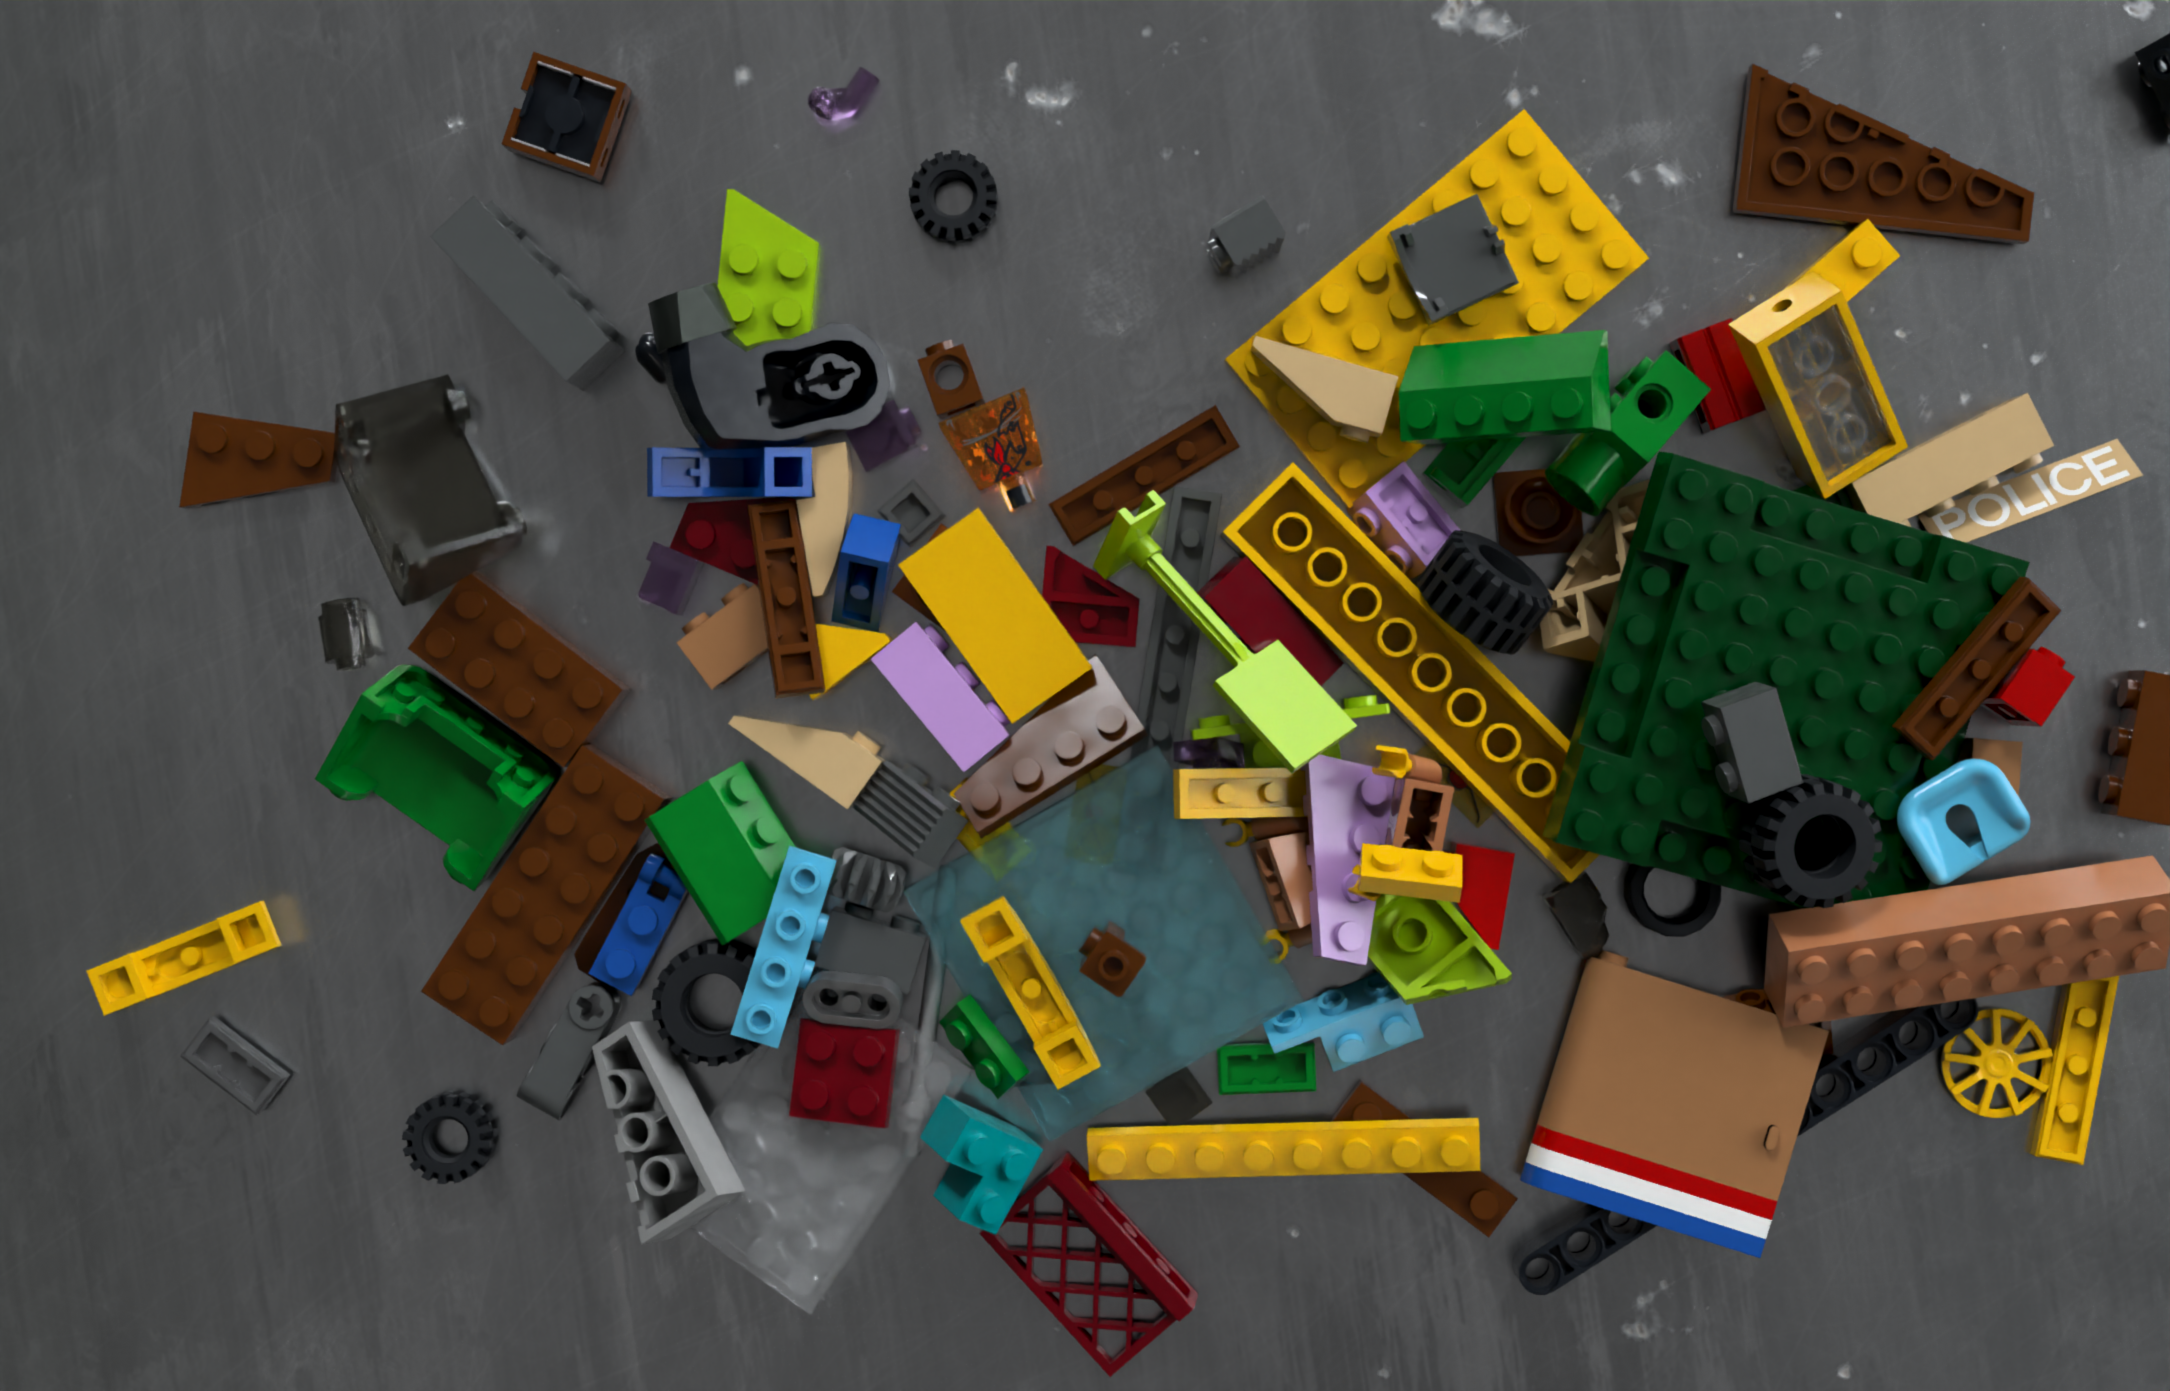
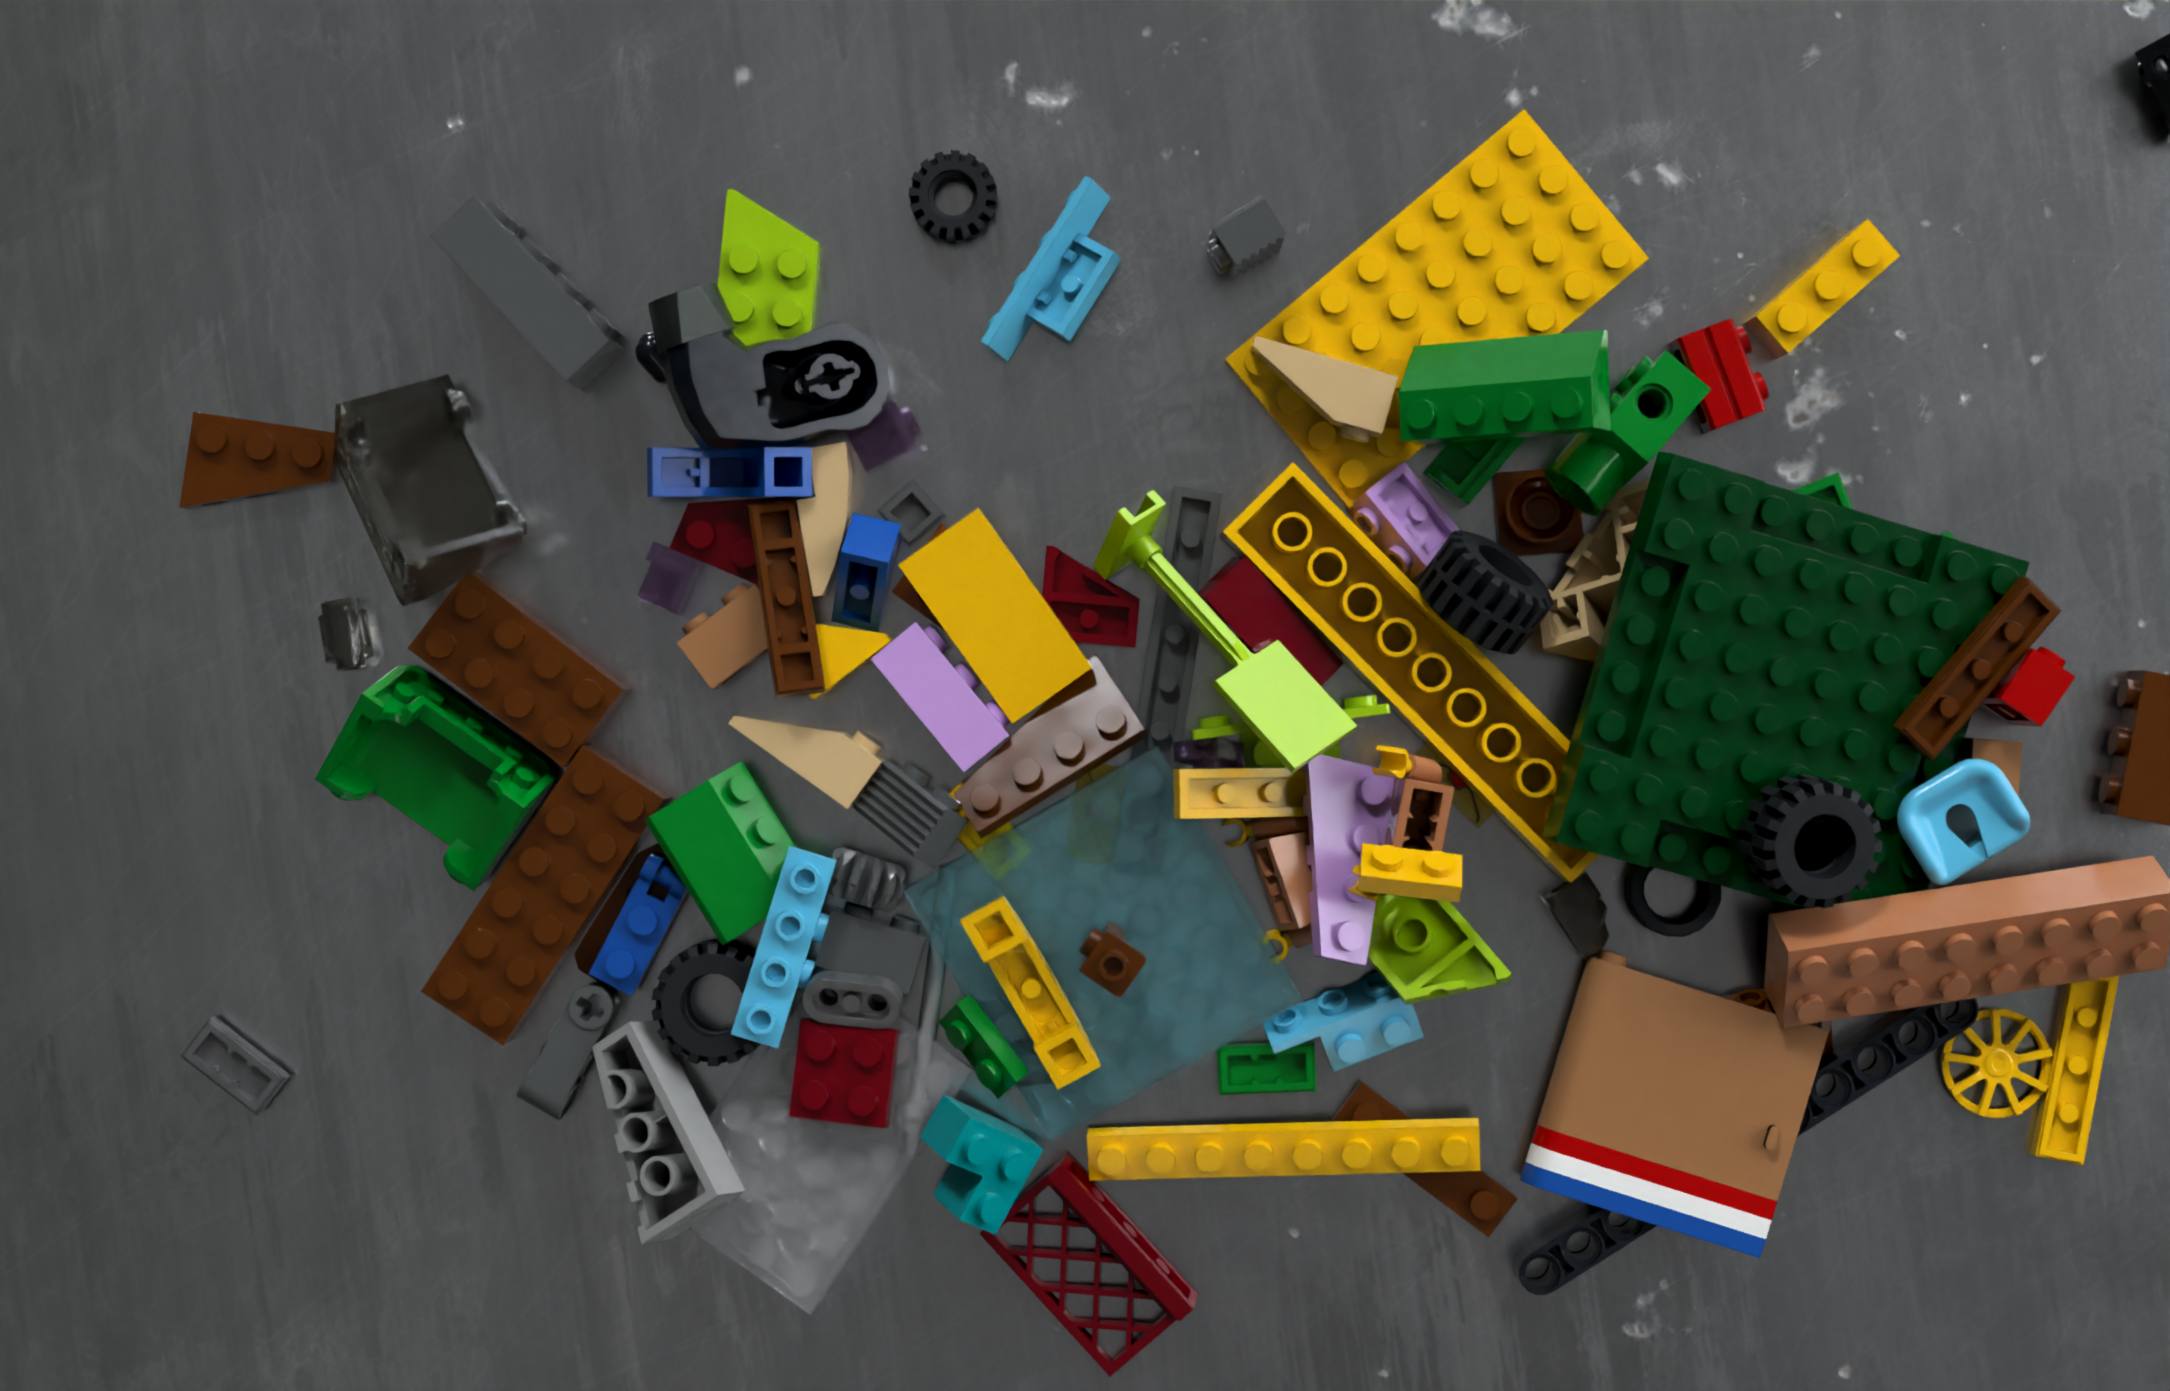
(184, 958): yellow slope -> none
(421, 1144): black tyre -> none
(567, 117): piece -> none
(843, 102): clear purple arm -> none
(952, 401): reddish brown brick -> none
(998, 446): clear orange torso -> none
(1061, 277): none -> medium azure bracket
(1154, 467): reddish brown tile -> none
(1179, 1097): clear smoke tile -> none
(1452, 259): dark grey piece -> none
(1484, 888): red slope -> none
(1750, 742): dark grey brick -> none
(1818, 384): brick -> none
(1844, 167): reddish brown wing -> none
(1953, 462): tan brick -> none
(2035, 493): tan sticker -> none

